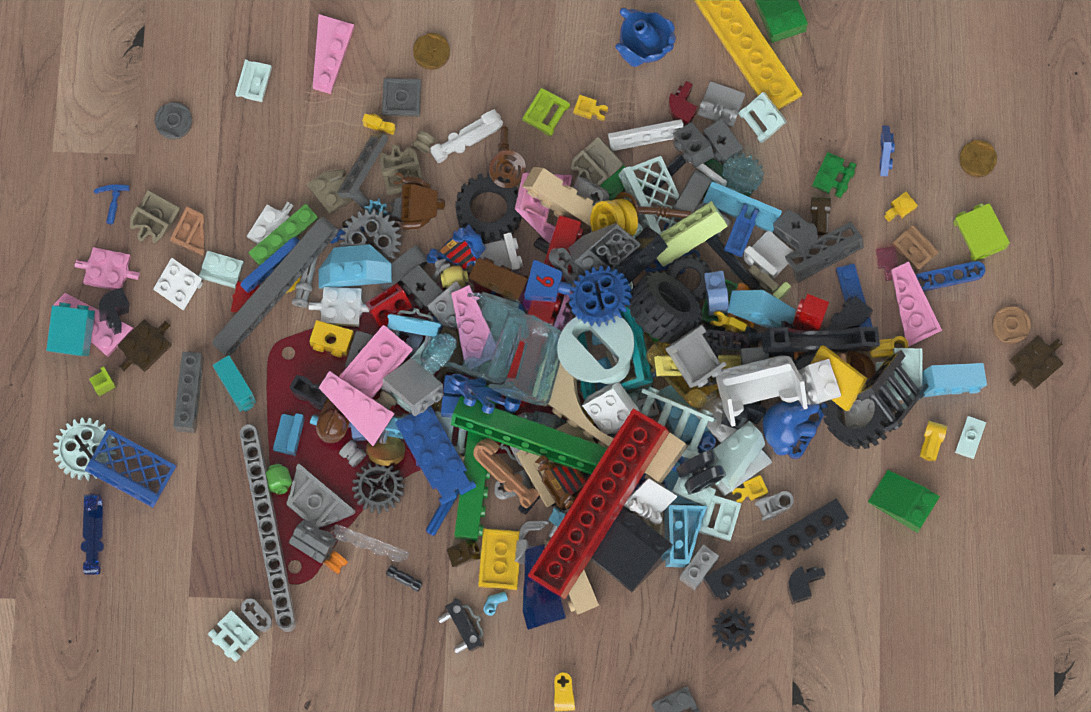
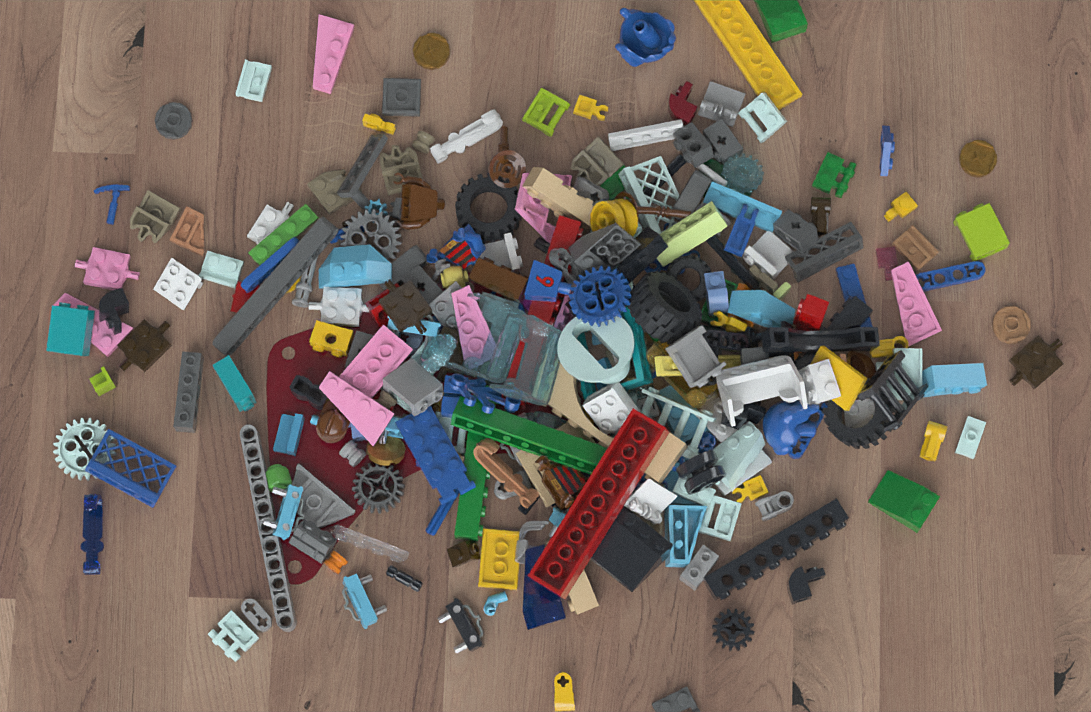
(287, 511): none -> medium azure piece
(360, 601): none -> medium azure piece
(405, 306): none -> dark brown plate

